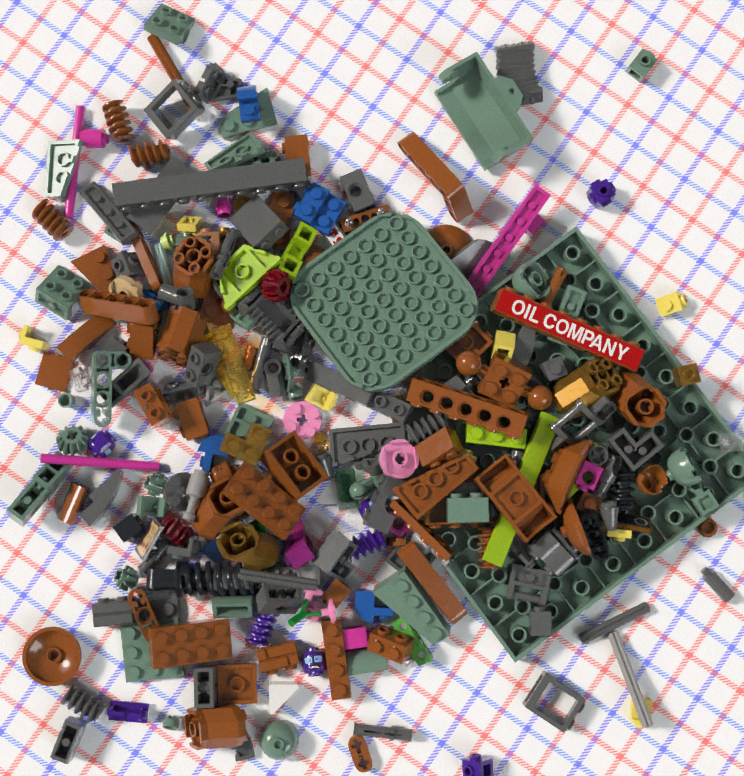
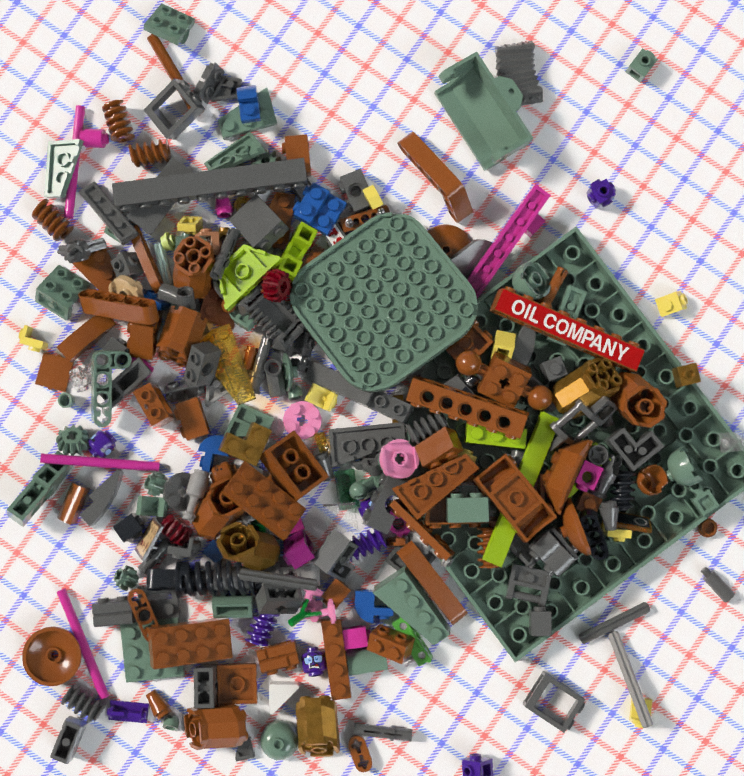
(80, 250): none -> dark grey bush
(85, 649): none -> dark pink piece
(159, 706): none -> dark orange cone
(317, 726): none -> pearl gold brick
(372, 197): none -> light yellow piece

